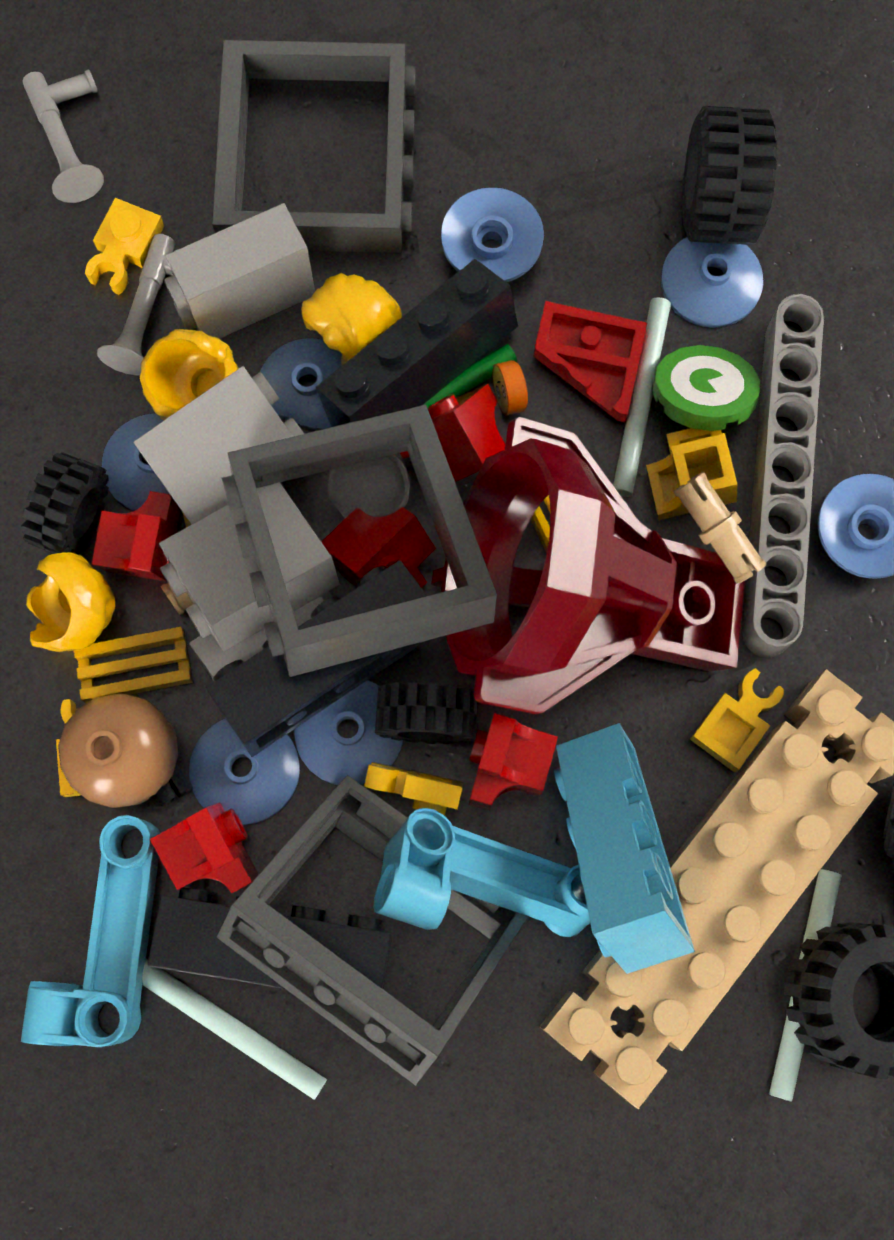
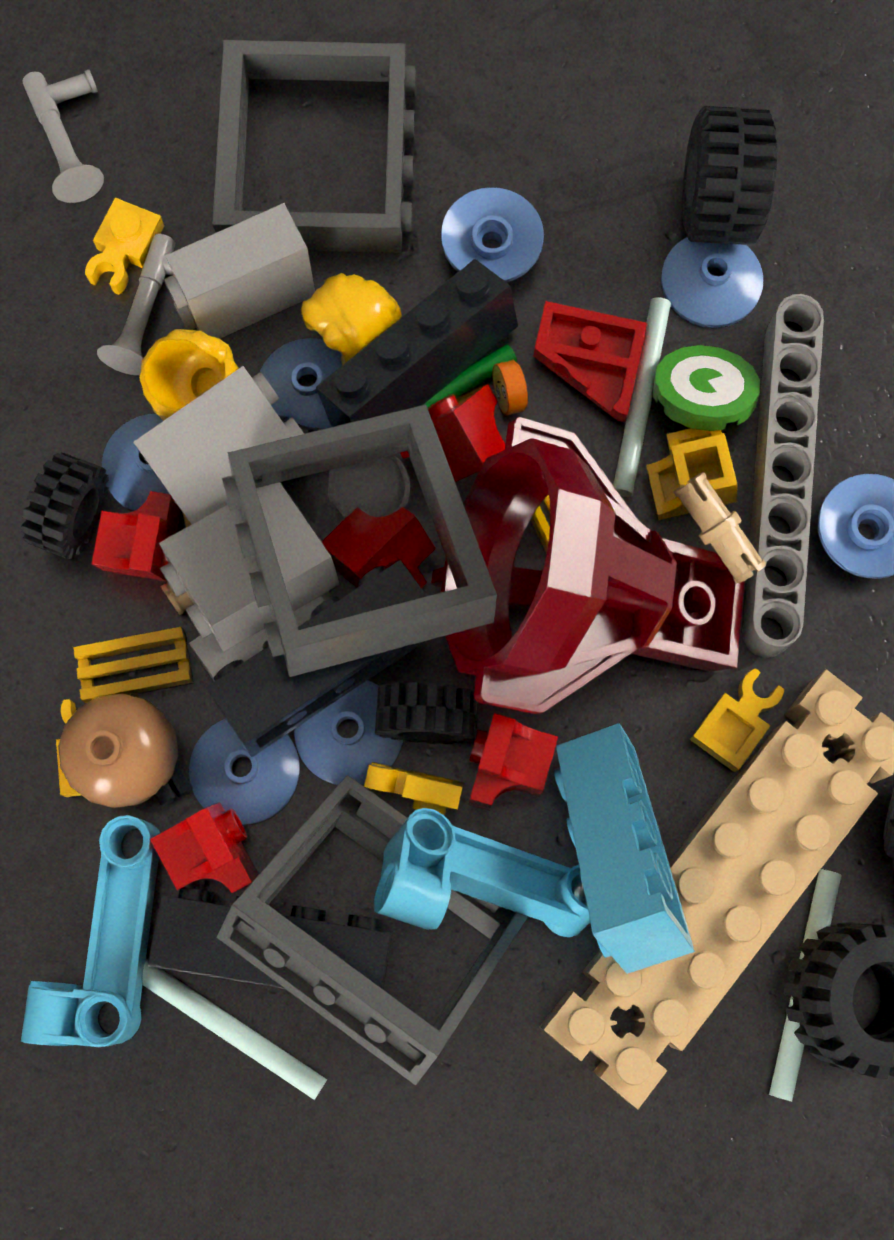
(70, 603): yellow hair -> none

